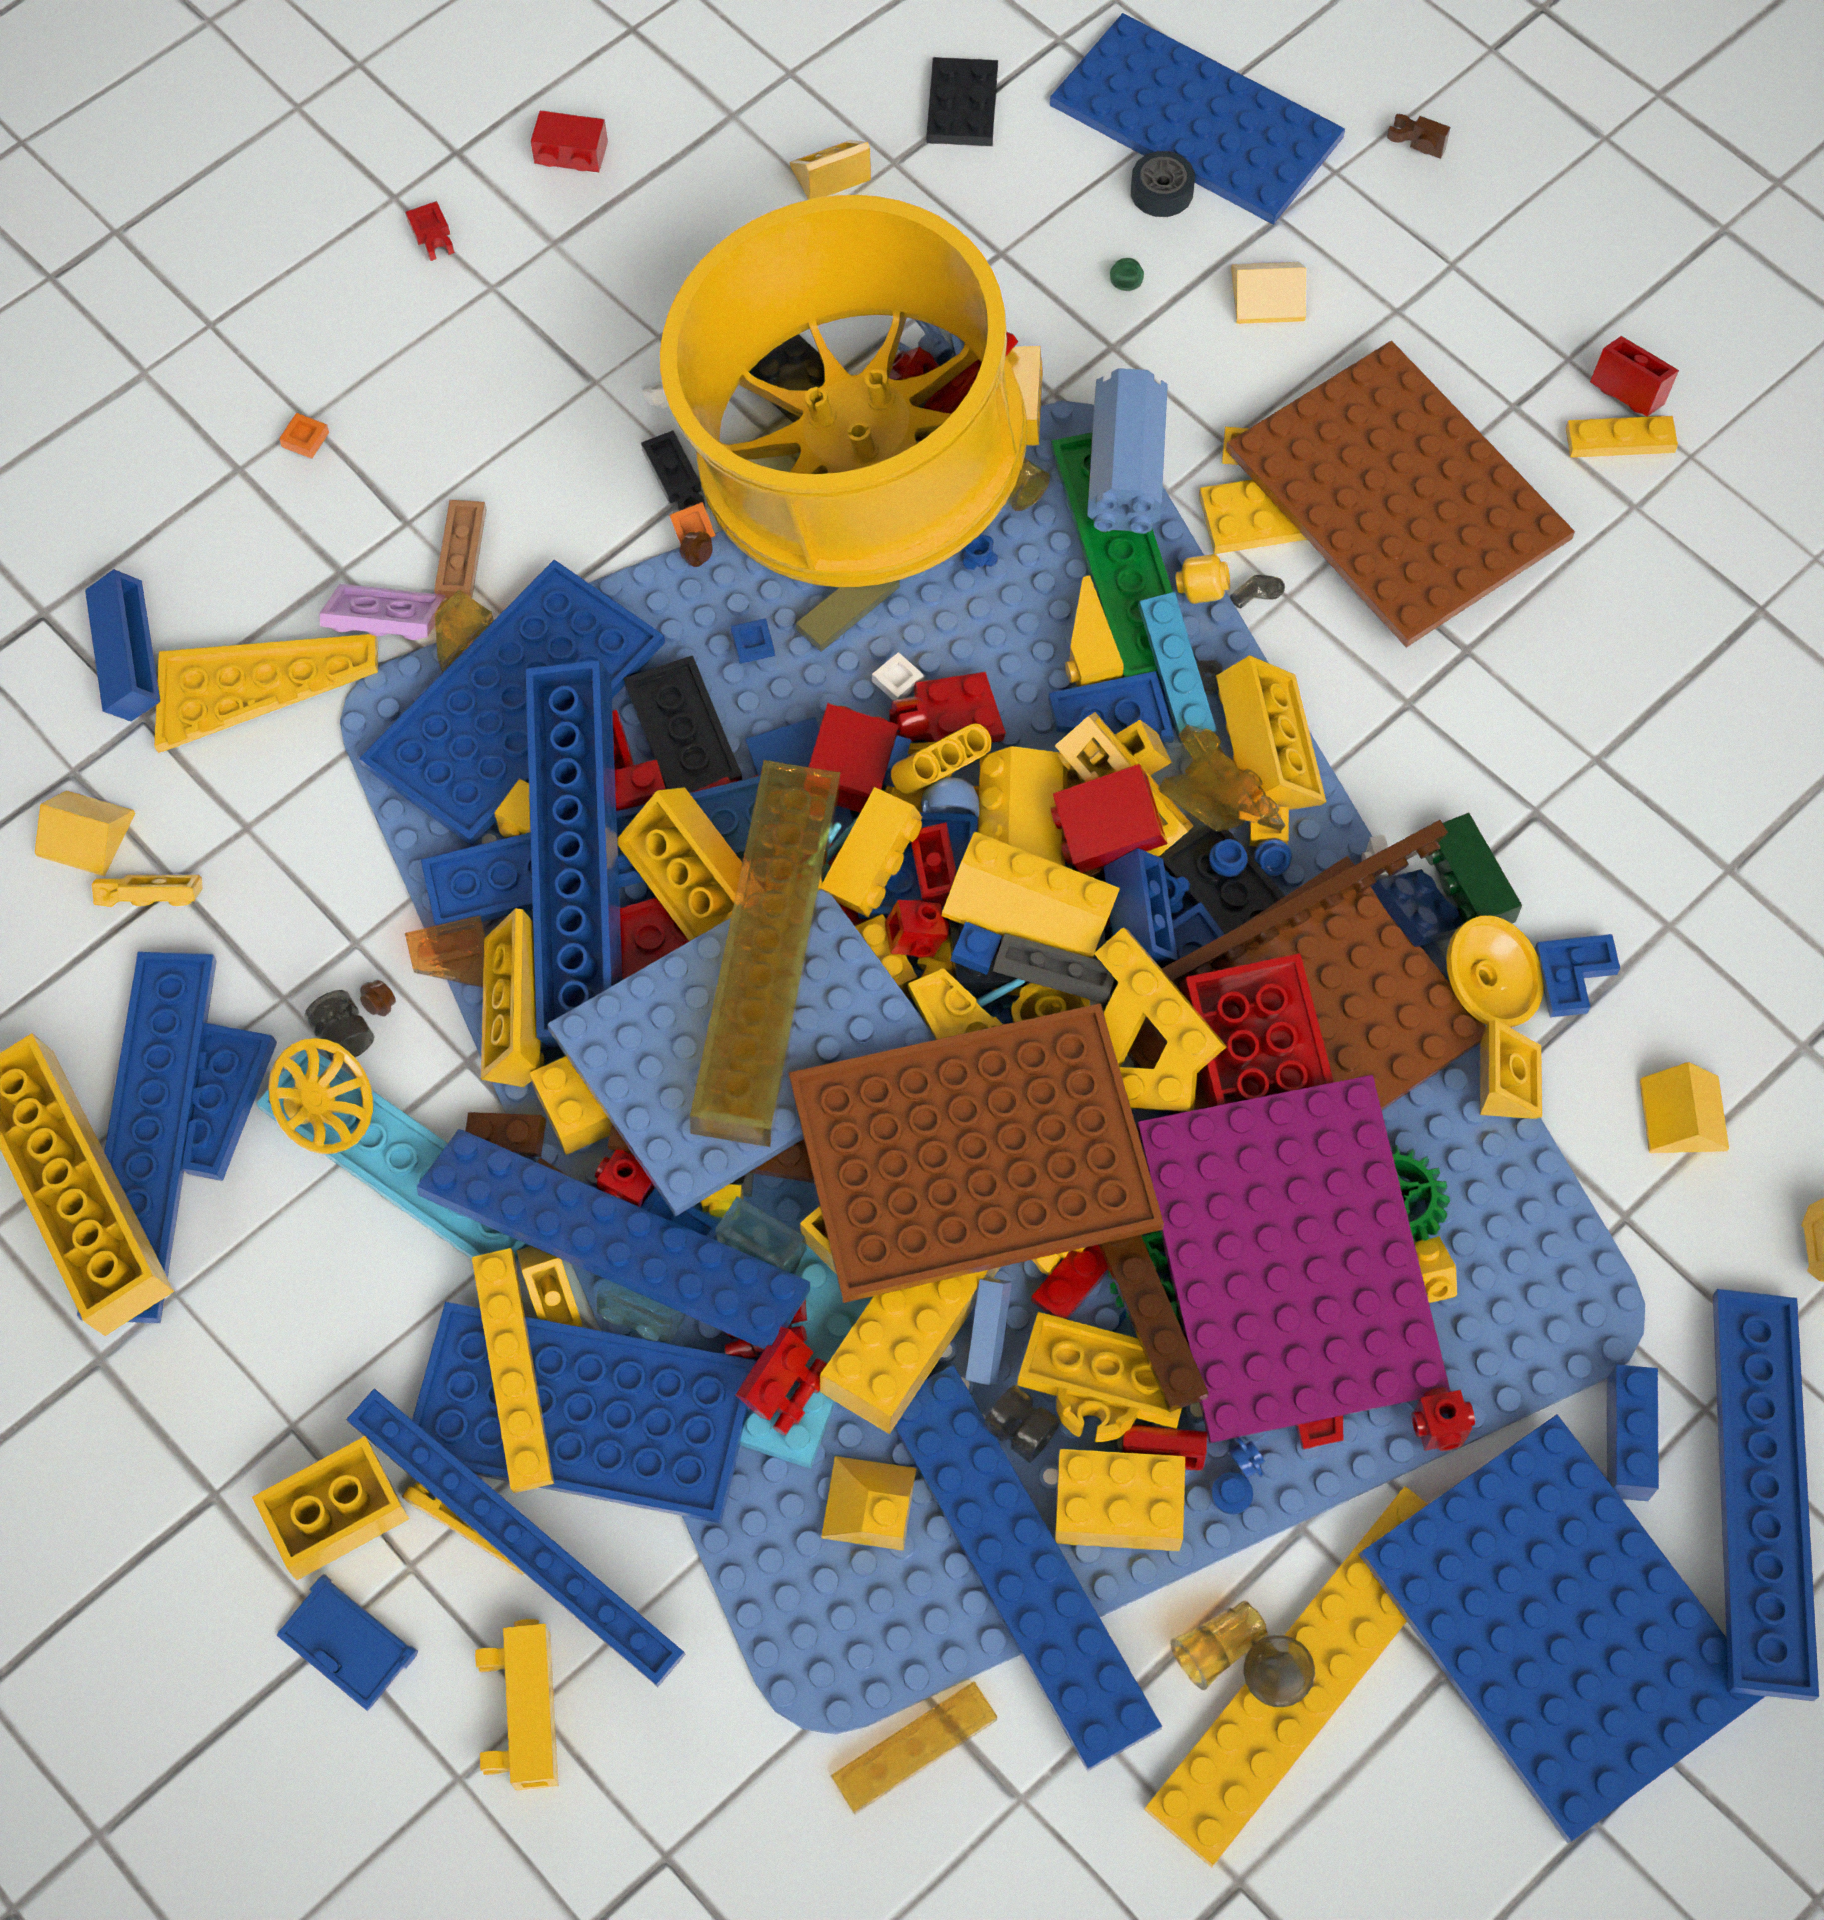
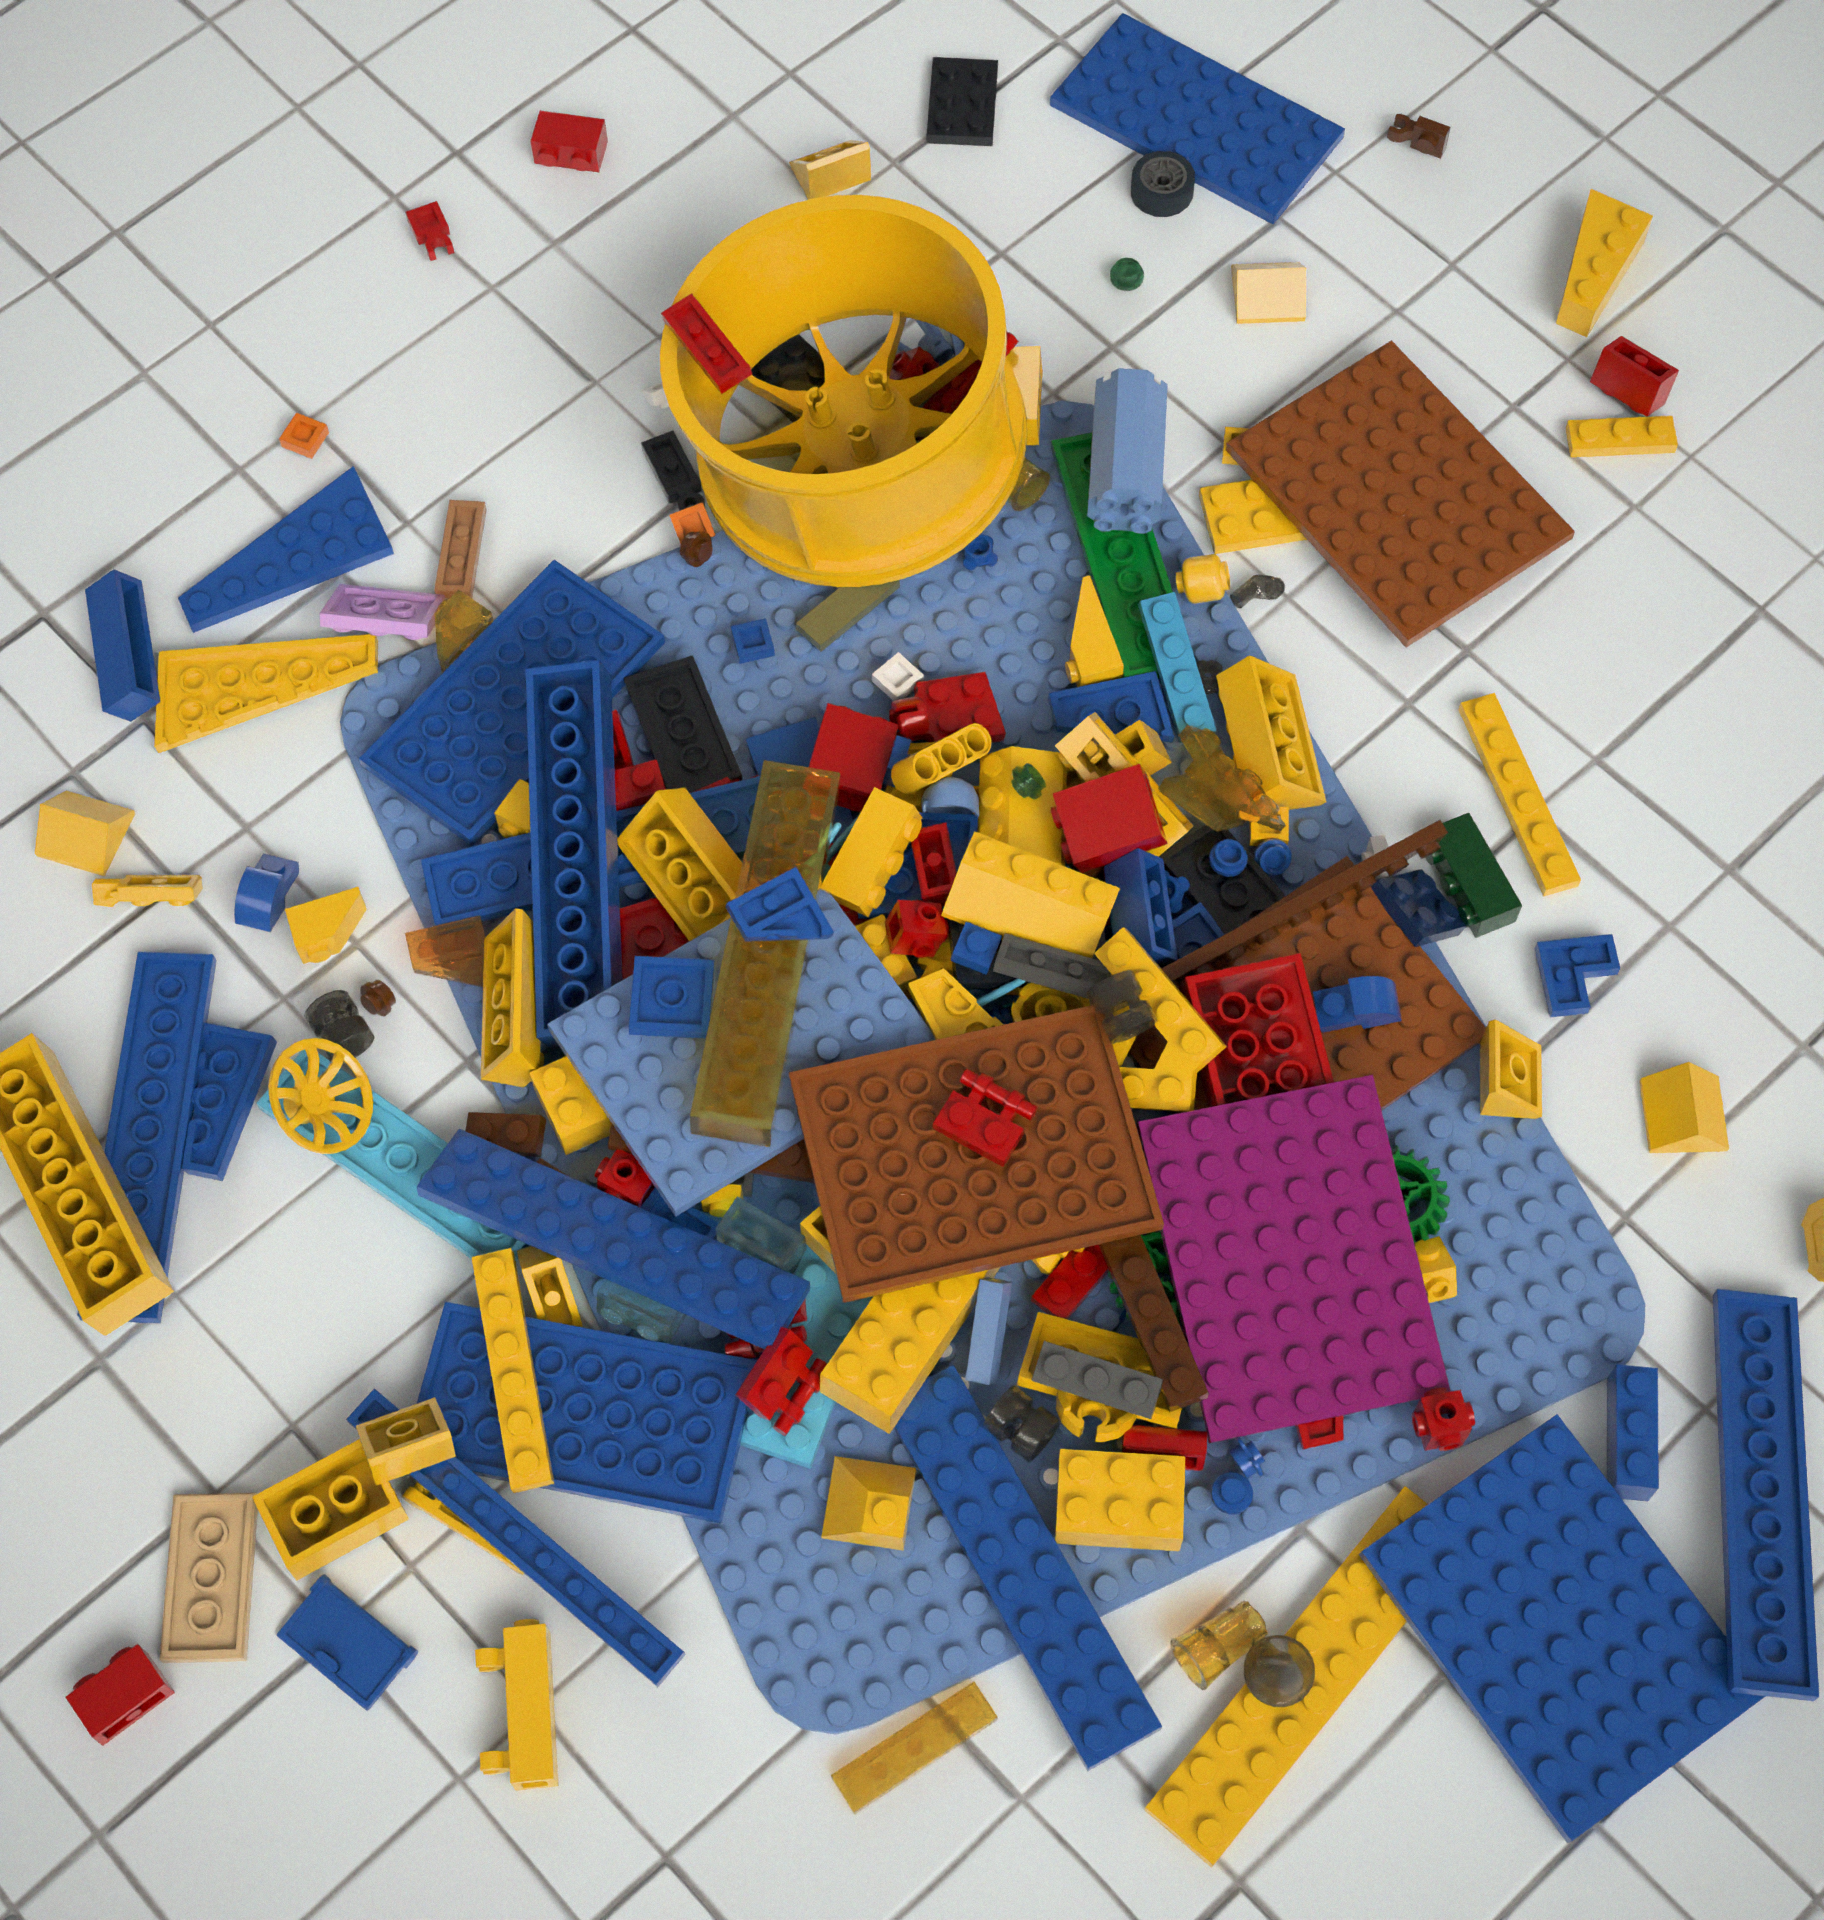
(119, 1693): none -> red brick
(209, 1578): none -> tan tile
(263, 892): none -> blue brick
(309, 546): none -> blue wing
(325, 924): none -> yellow slope
(406, 1441): none -> yellow slope
(671, 997): none -> blue plate
(706, 343): none -> red plate
(780, 911): none -> blue wing
(980, 1128): none -> red plate
(1028, 781): none -> clear green plate
(1097, 1380): none -> dark grey plate
(1115, 994): none -> clear smoke wheel
(1362, 1002): none -> blue brick
(1495, 971): yellow dish -> none
(1519, 795): none -> yellow plate
(1603, 252): none -> yellow wedge

